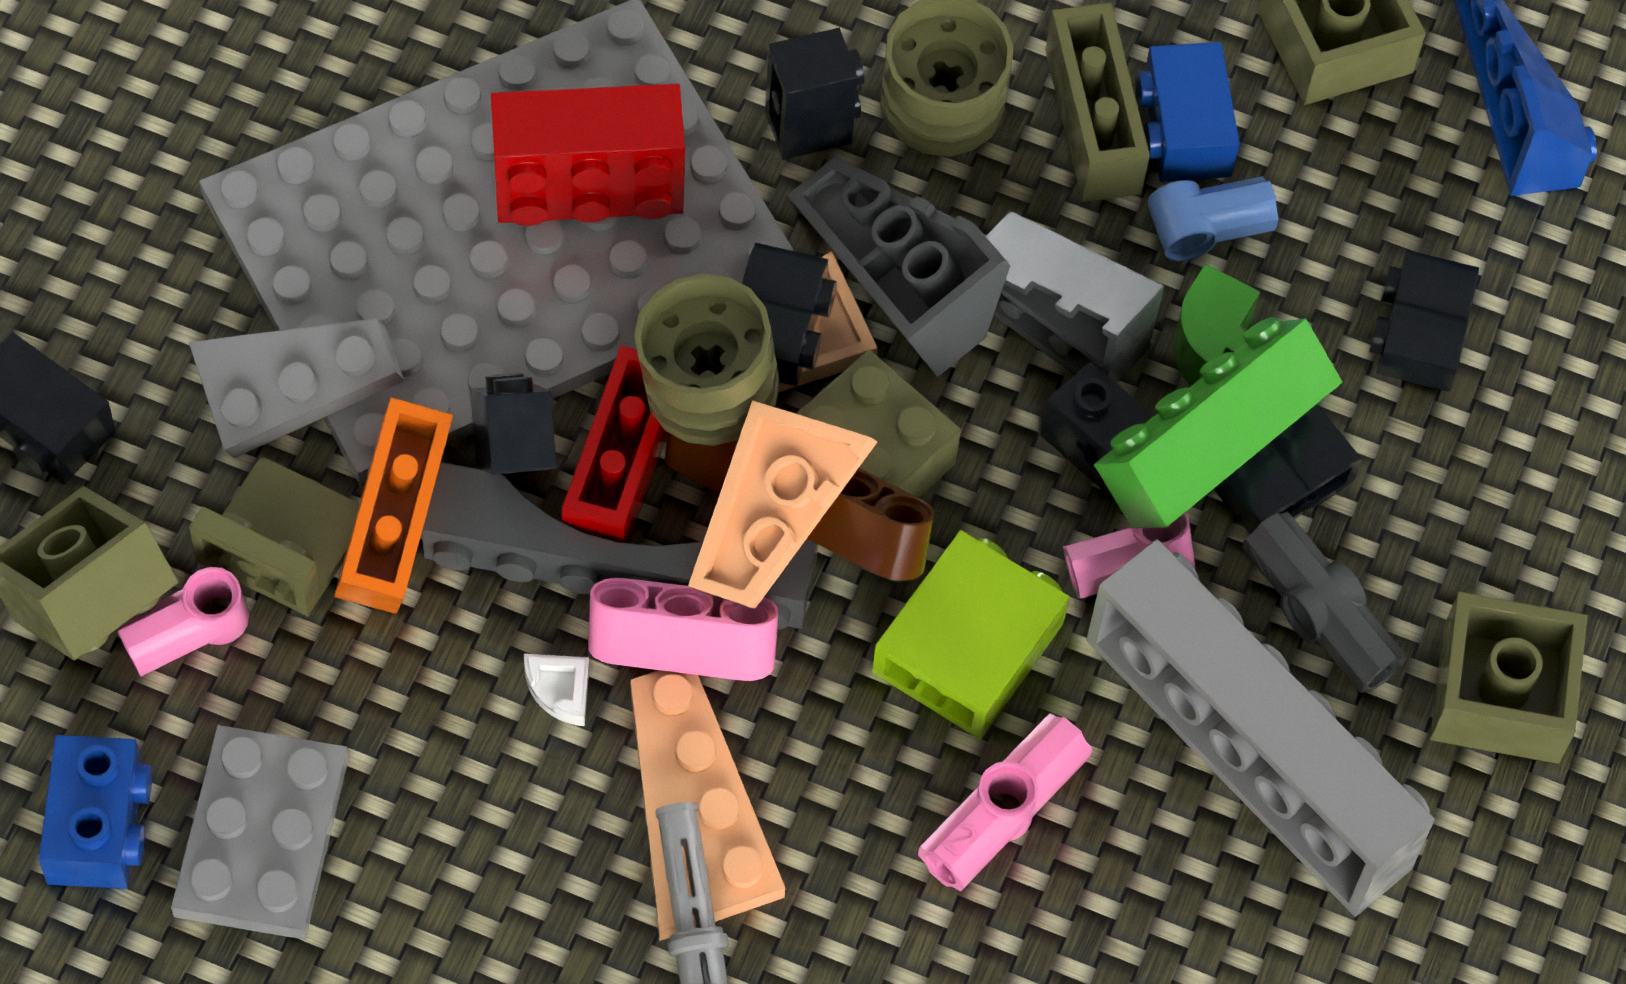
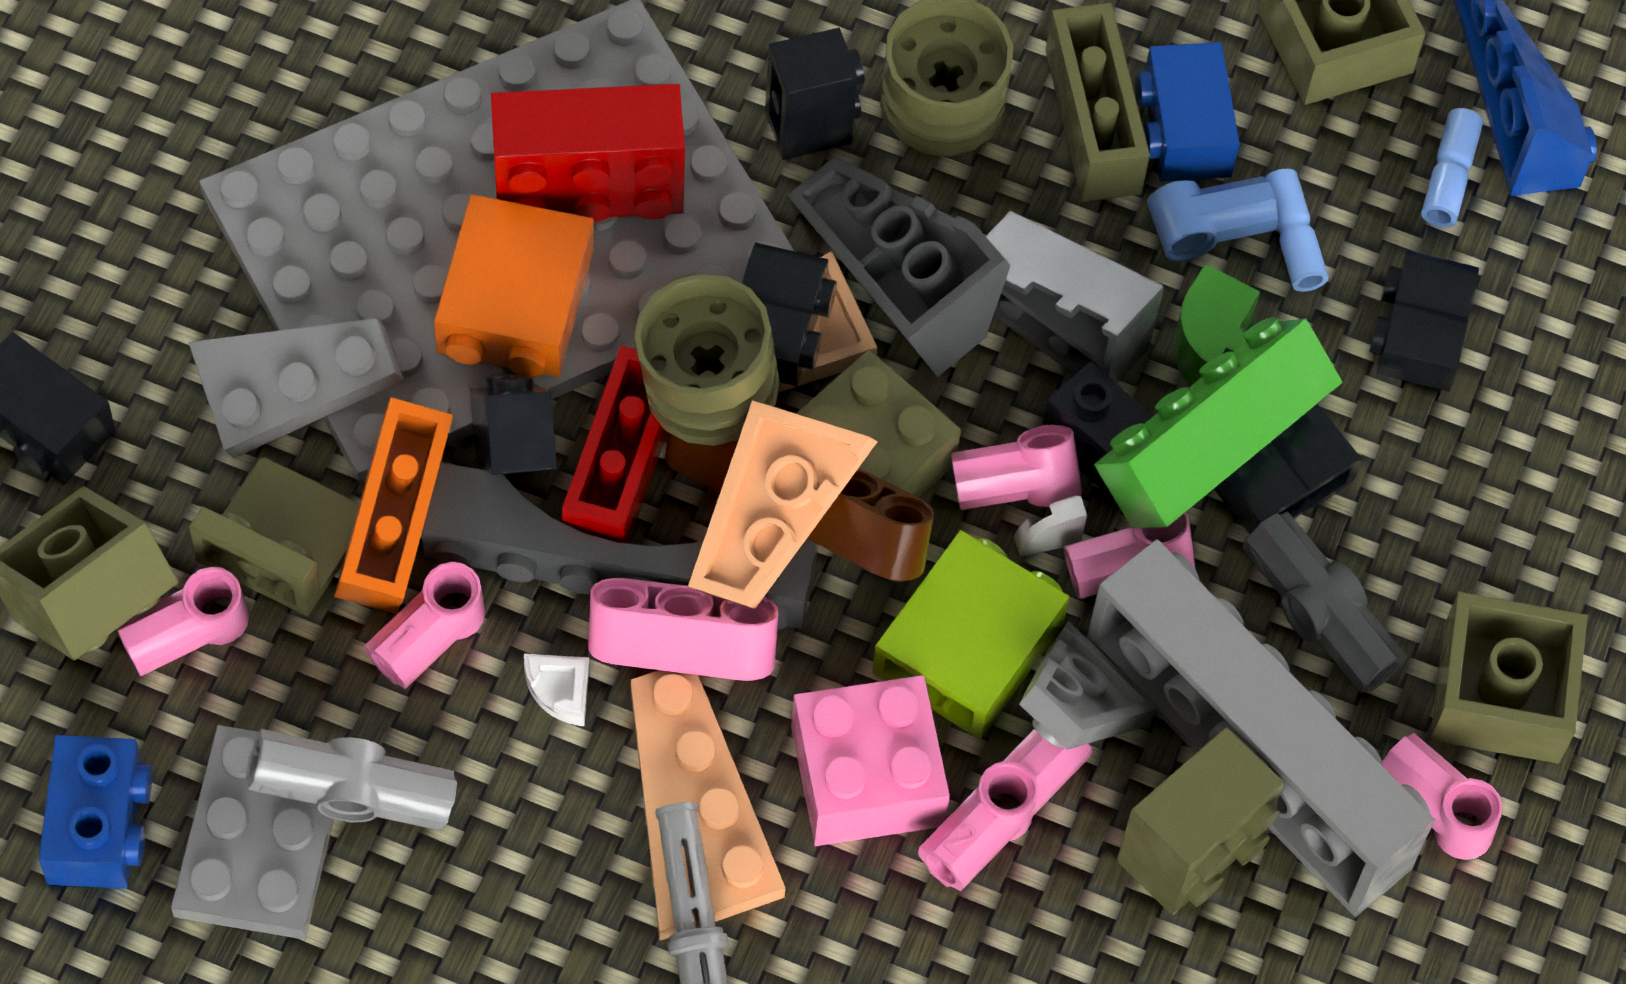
(351, 779): none -> light grey piece
(426, 629): none -> bright pink piece
(514, 286): none -> orange brick
(869, 760): none -> bright pink brick
(1034, 468): none -> bright pink piece
(1055, 531): none -> white tile
(1083, 695): none -> light grey wing
(1201, 823): none -> olive brick
(1296, 235): none -> light blue piece
(1446, 794): none -> bright pink piece
(1453, 161): none -> light blue piece

